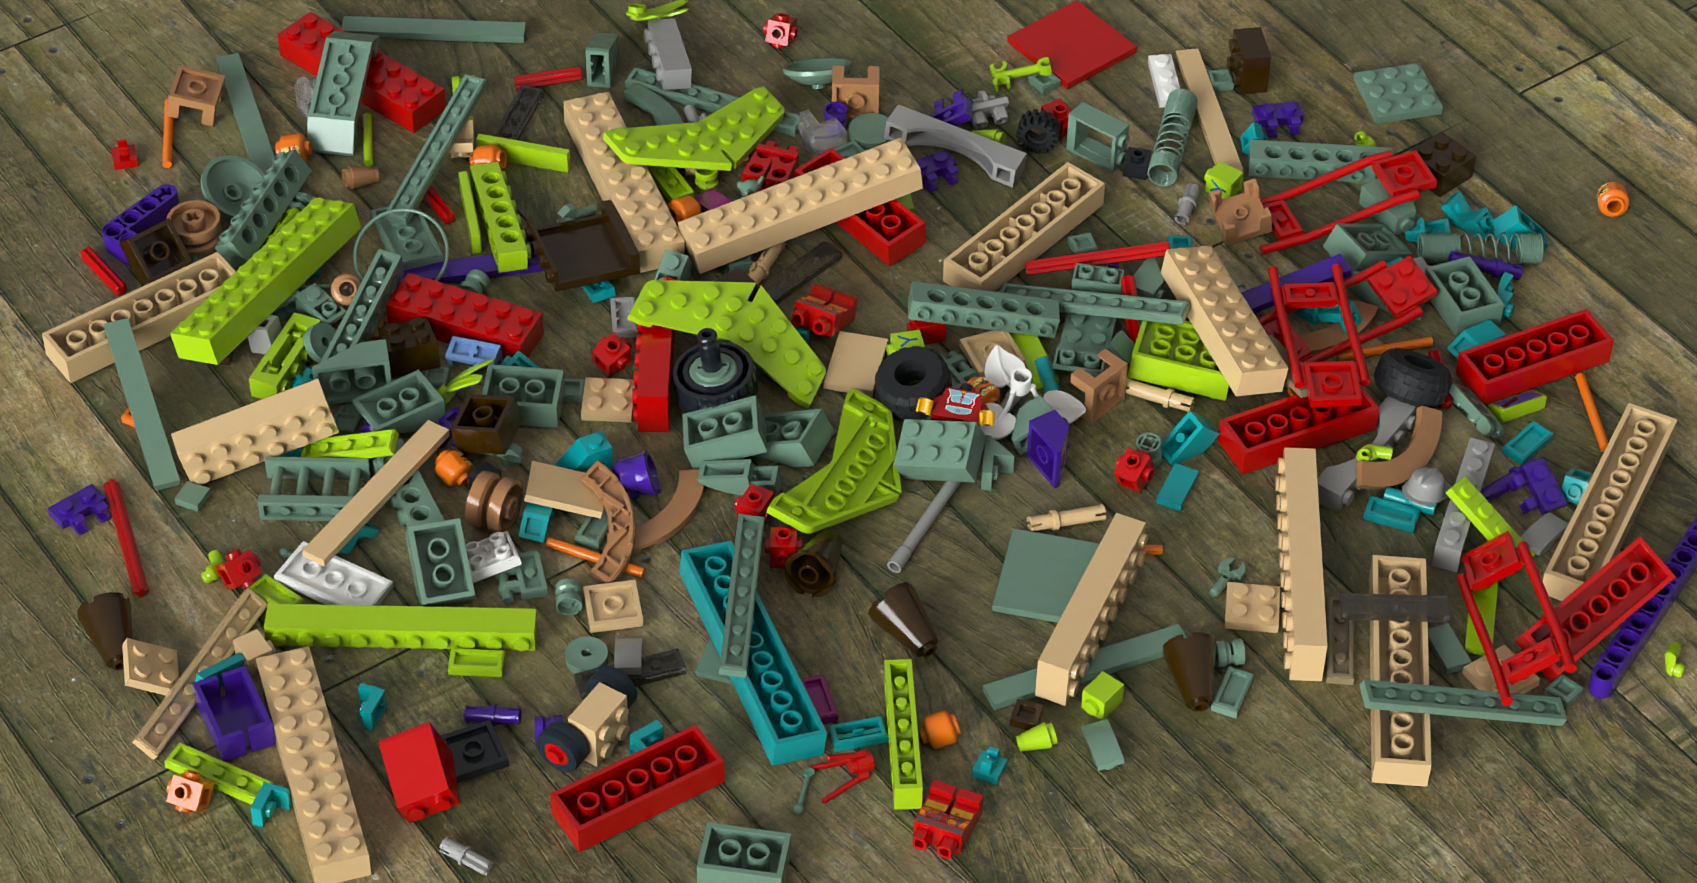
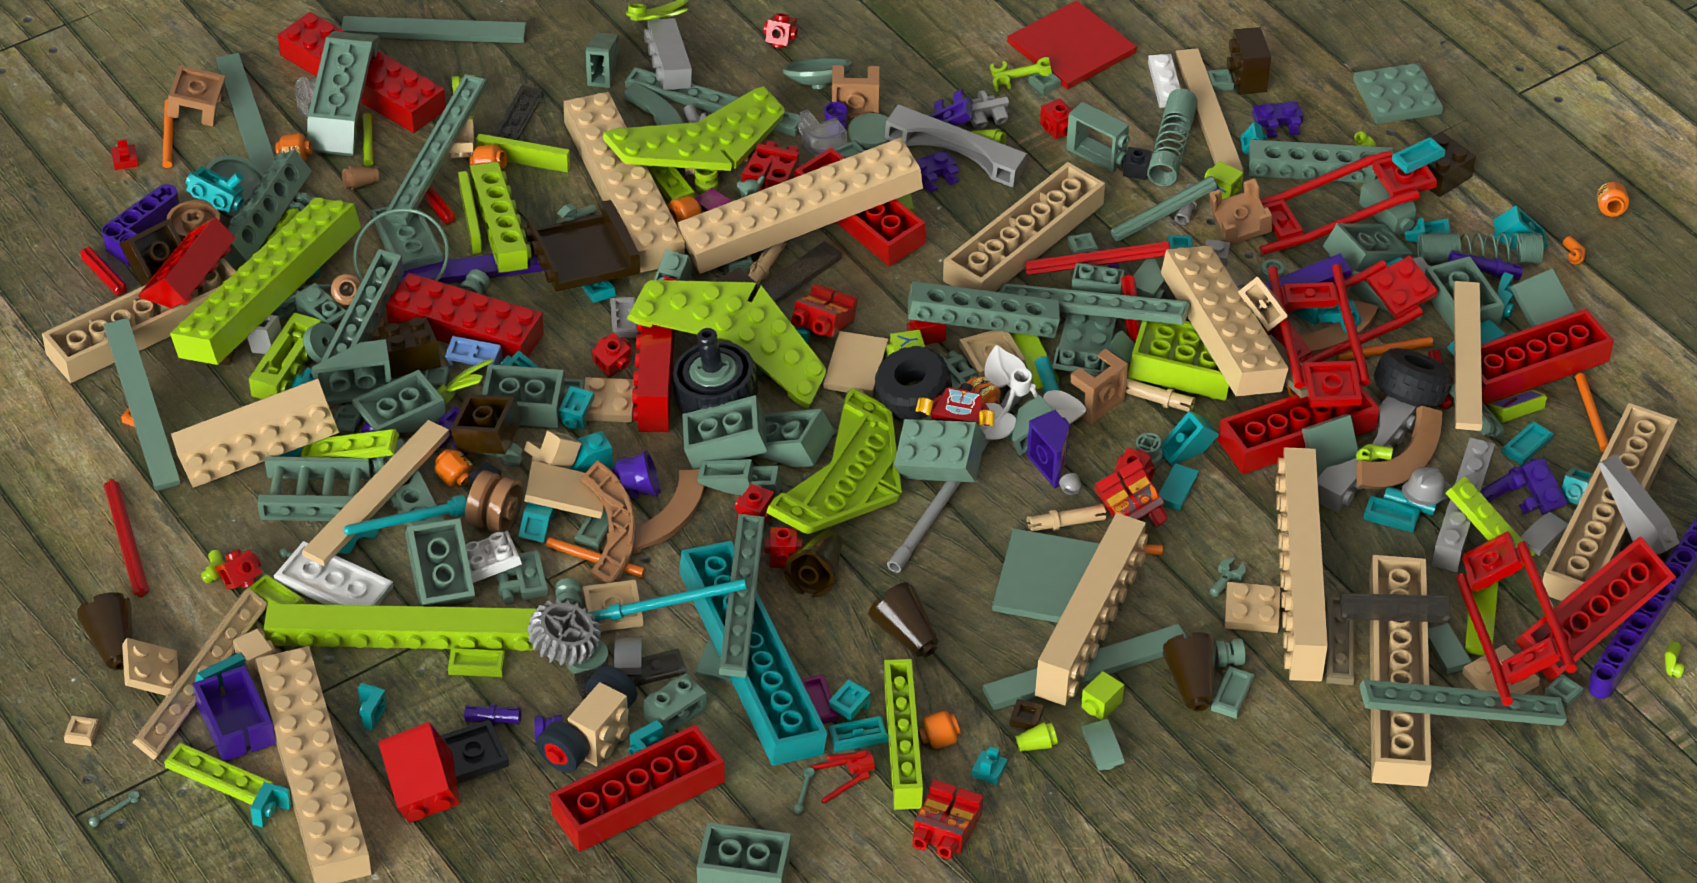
(77, 506): dark purple plate -> none
(81, 730): none -> tan tile
(133, 797): none -> sand green hinge
(189, 265): none -> red slope
(189, 791): orange brick -> none
(192, 496): sand green tile -> none
(216, 189): none -> teal brick
(455, 506): none -> teal piece
(465, 855): light grey axle -> none
(548, 77): red axle -> none
(556, 450): none -> tan brick
(575, 407): none -> teal bracket
(580, 633): none -> light grey gear
(617, 611): none -> teal bar
(675, 704): none -> sand green brick
(850, 699): none -> teal bracket
(995, 460): sand green slope -> none
(1039, 121): black tyre -> none
(1070, 484): none -> light grey hinge
(1131, 494): none -> red hips
(1163, 208): none -> sand green axle
(1221, 249): none -> light grey plate
(1263, 303): none -> tan slope
(1269, 263): none -> sand green tile
(1333, 441): none -> sand green tile
(1418, 155): none -> teal tile
(1465, 219): teal slope -> none
(1467, 356): none -> tan tile
(1542, 298): none -> sand green tile
(1577, 251): none -> orange arm
(1637, 508): none -> light grey wedge

